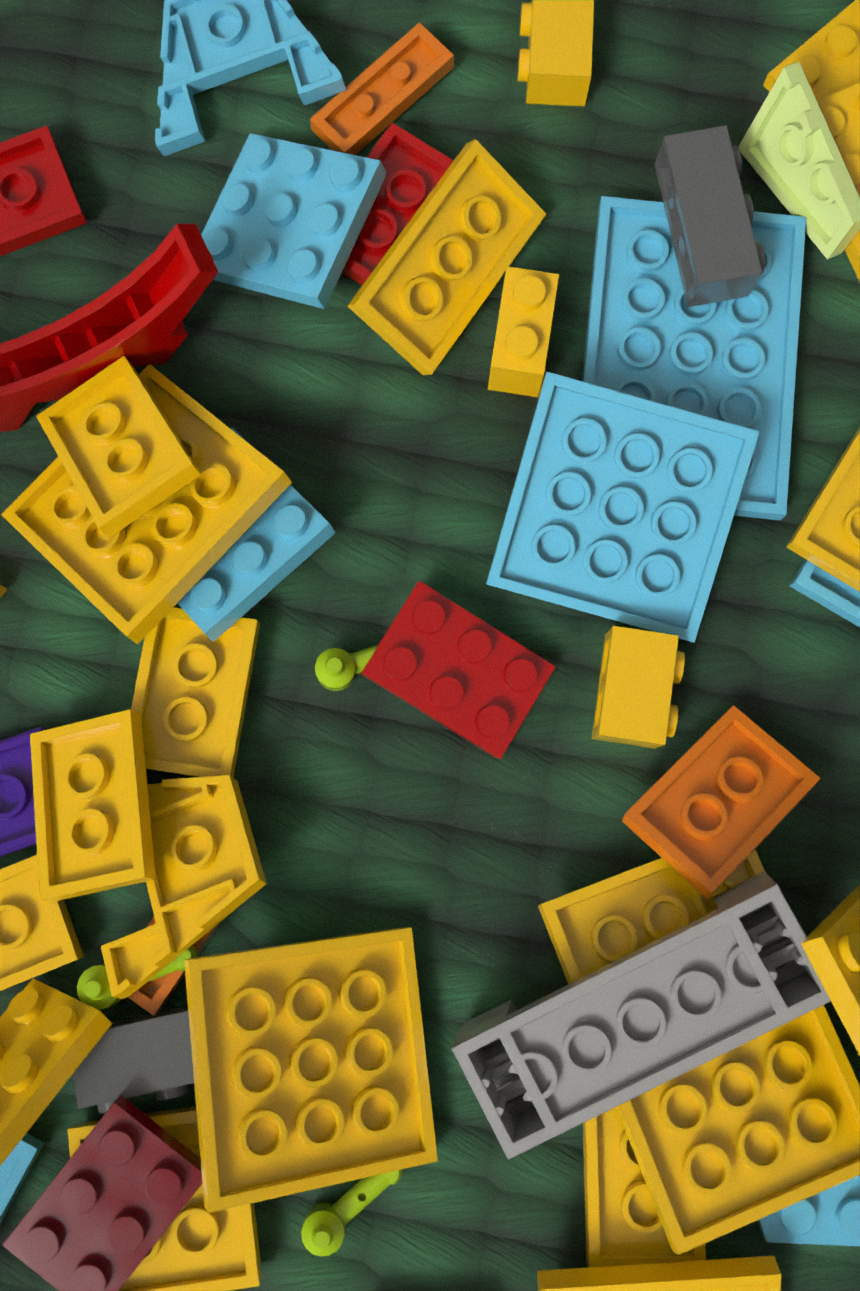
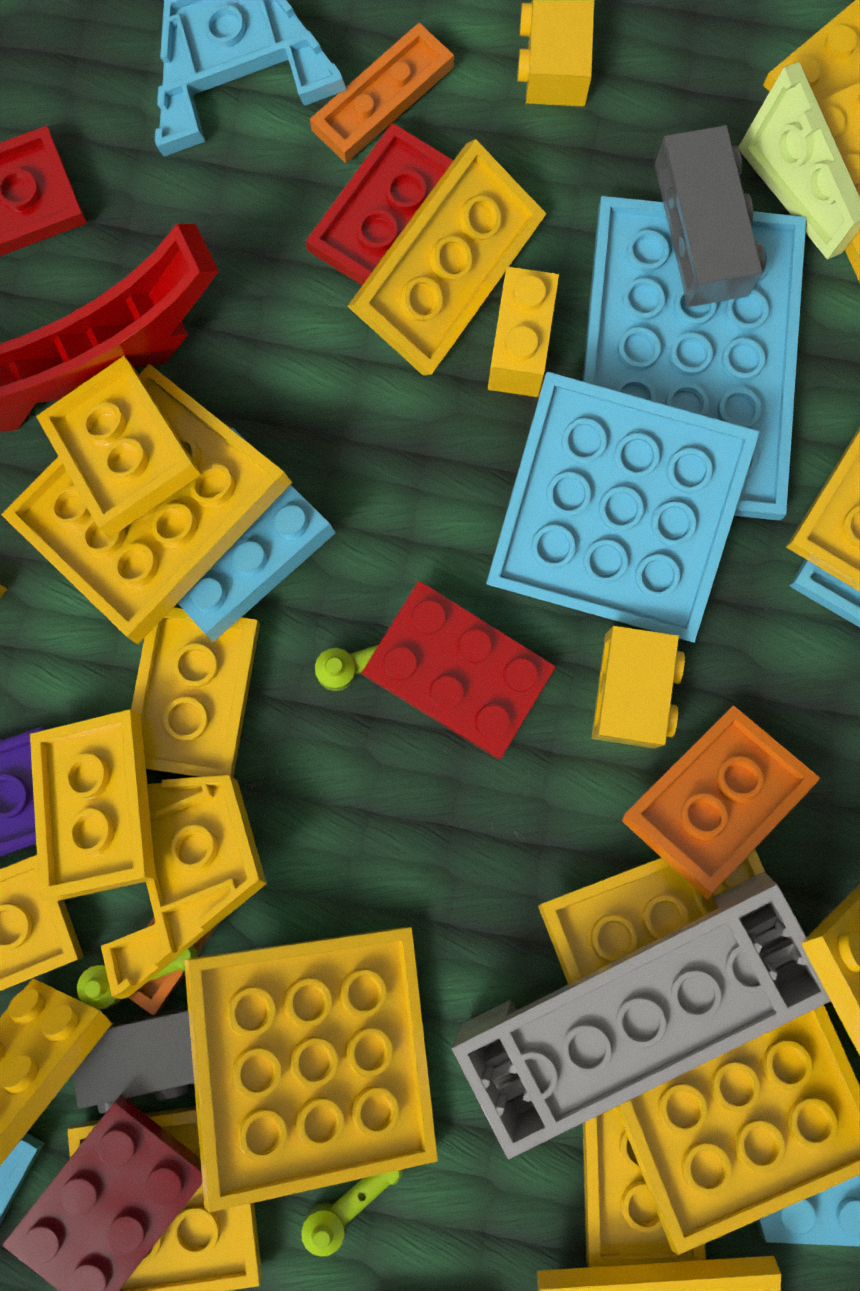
(290, 218): medium azure plate -> none

